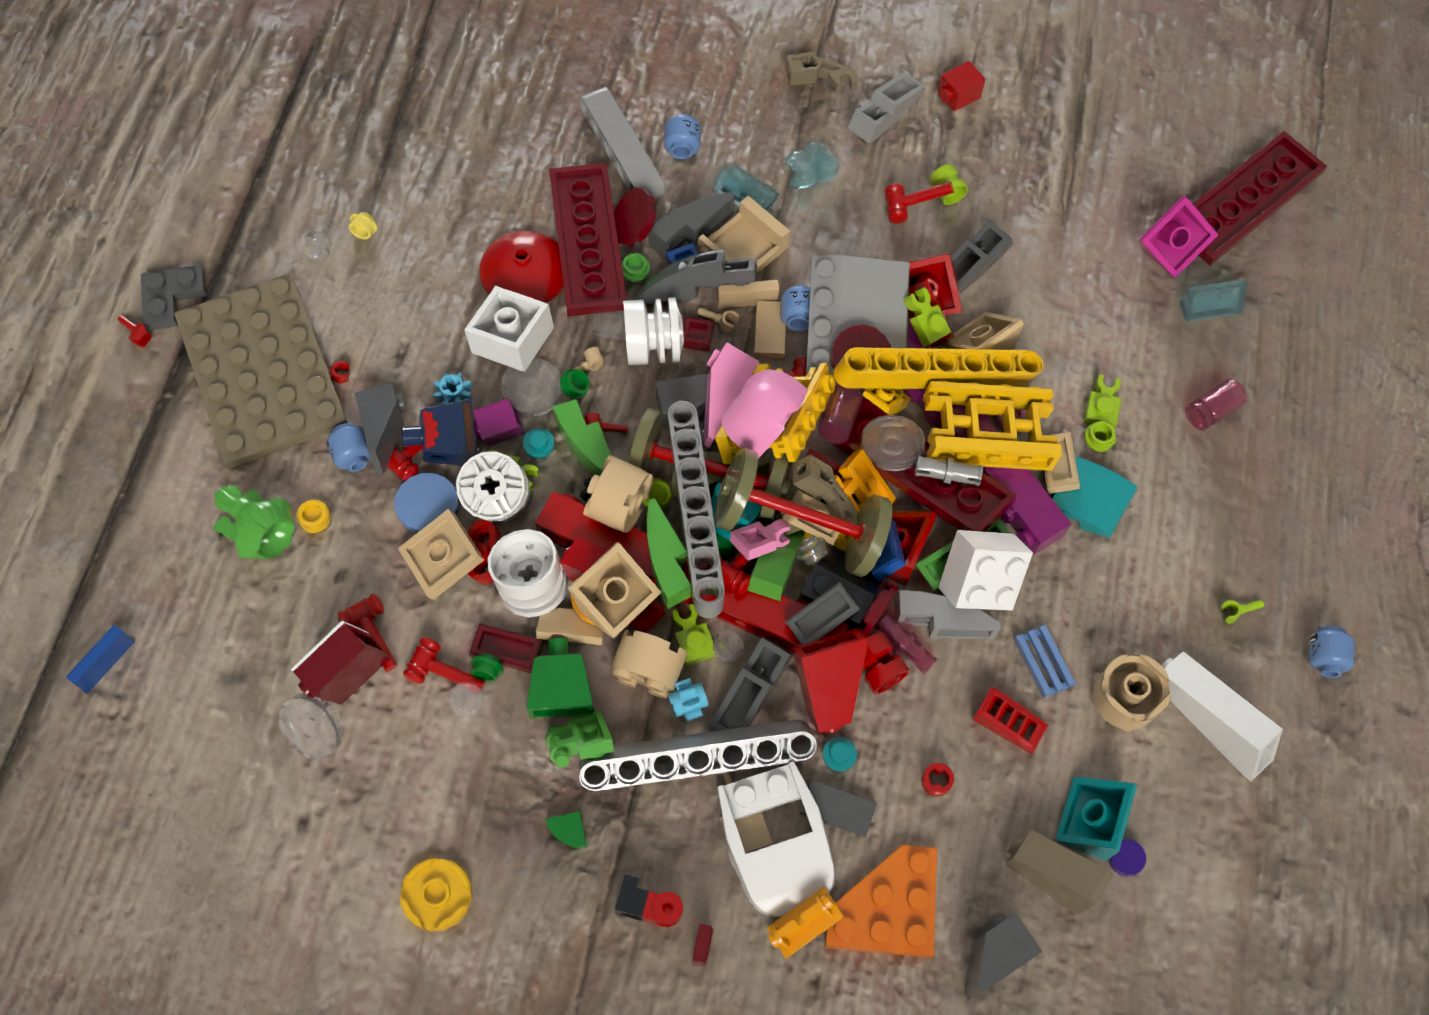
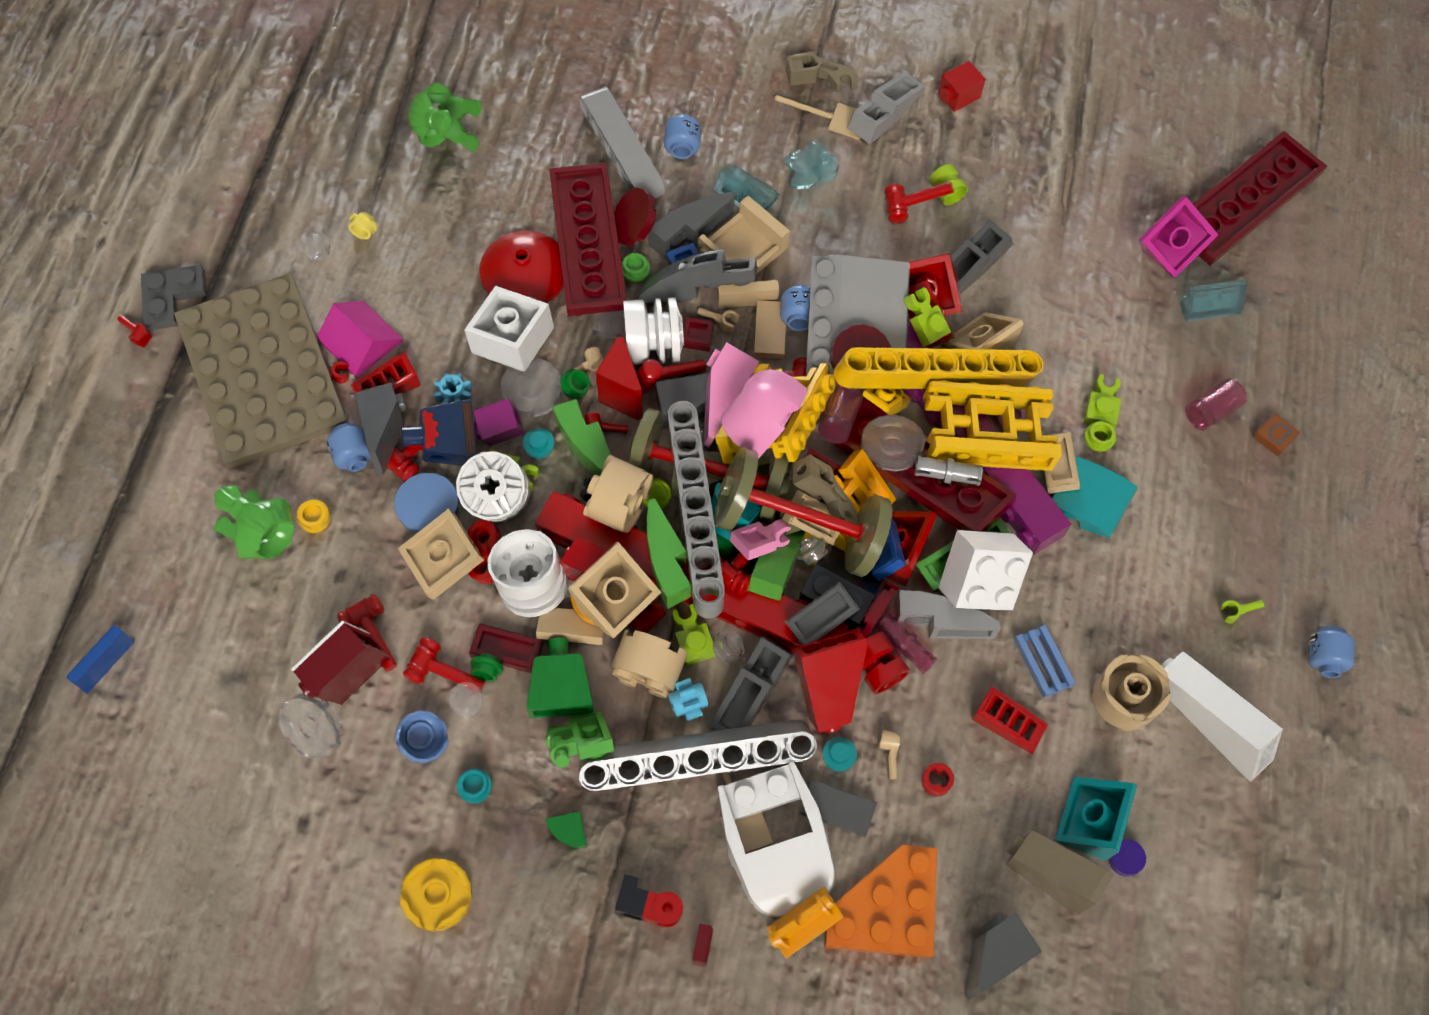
(357, 336): none -> dark pink slope
(391, 369): none -> red slope
(421, 737): none -> medium blue hair
(438, 124): none -> bright green piece
(474, 786): none -> teal plate
(618, 382): none -> red slope
(653, 371): none -> red piece
(839, 120): none -> tan piece
(890, 741): none -> tan hand
(1276, 434): none -> dark orange tile

